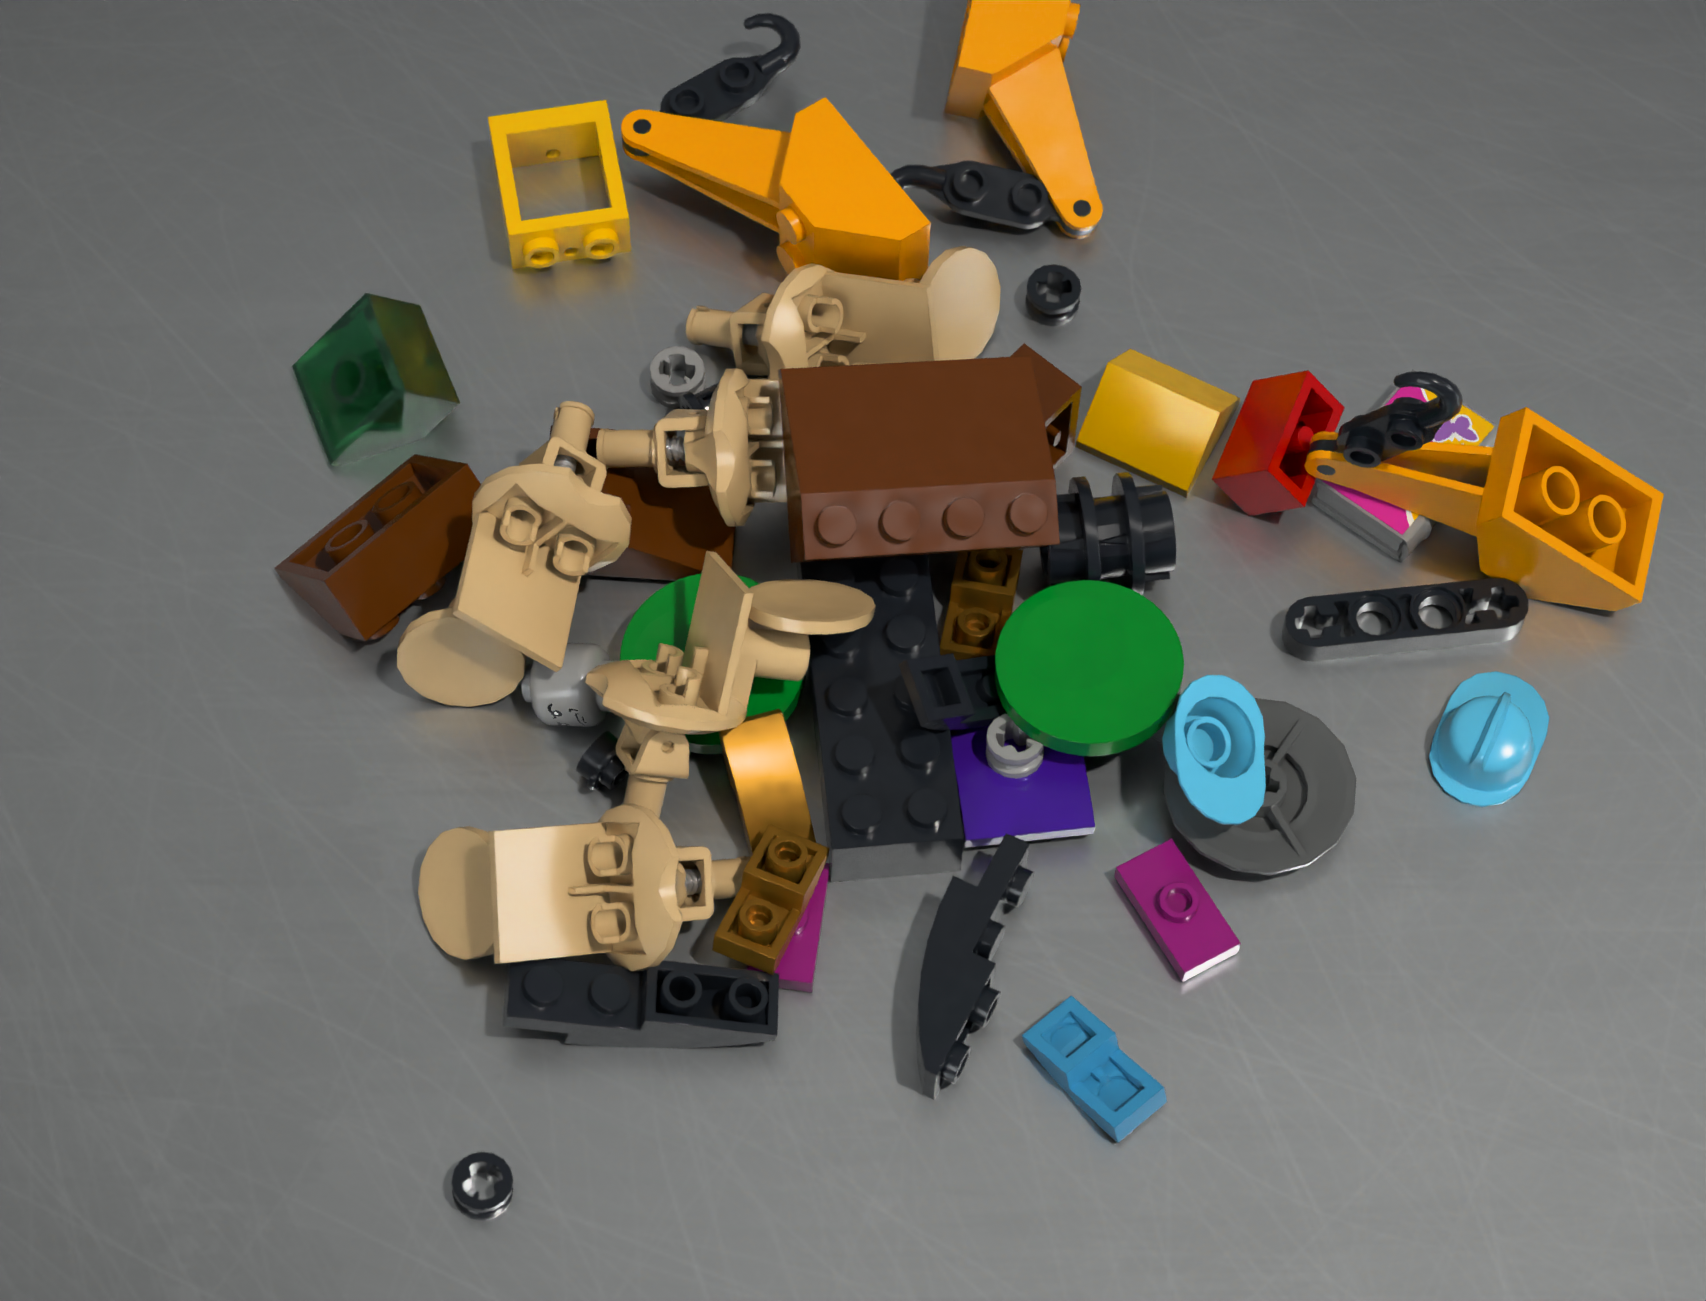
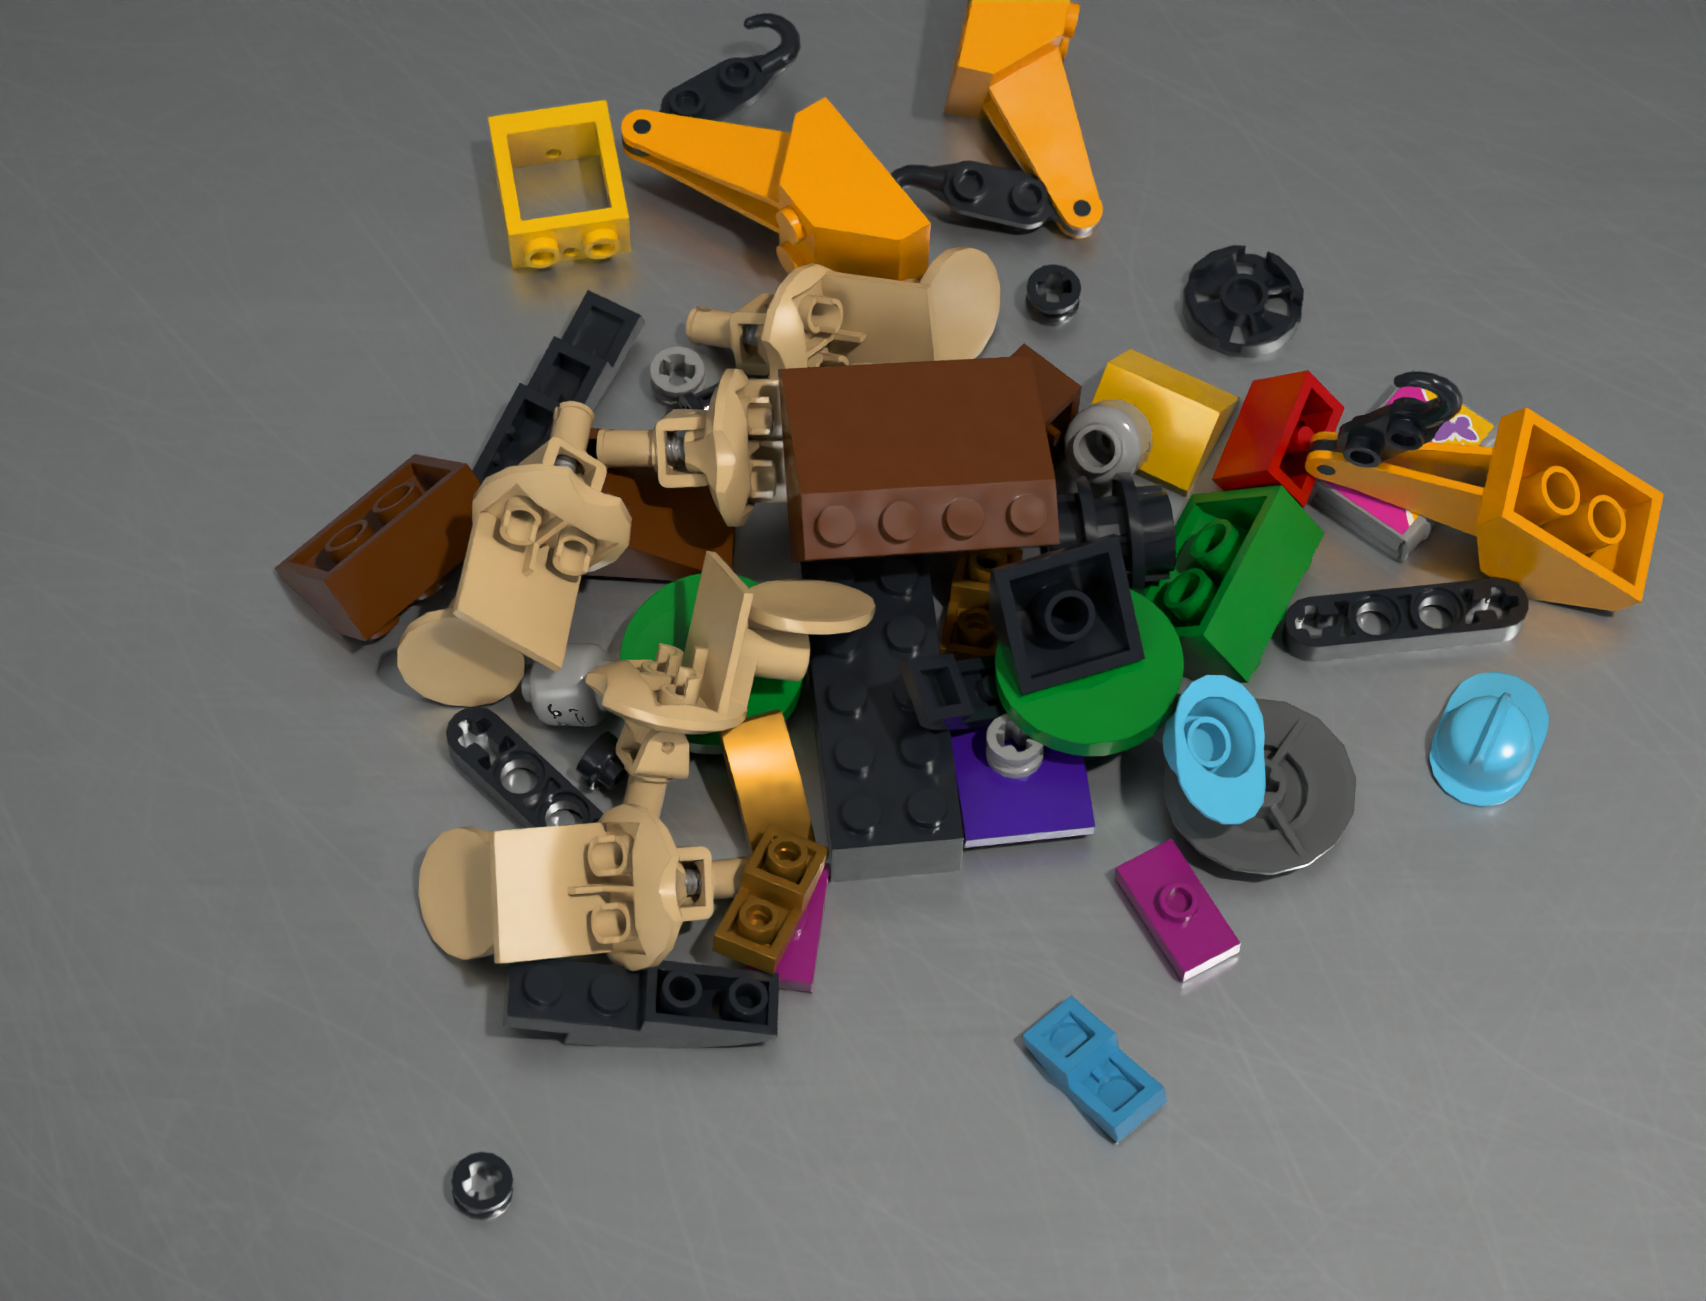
(375, 380): clear green slope -> none
(512, 752): none -> black beam
(571, 370): none -> black slope
(958, 965): black slope -> none
(1065, 614): none -> black slope
(1089, 443): none -> light grey head
(1234, 576): none -> green slope
(1241, 301): none -> black piece

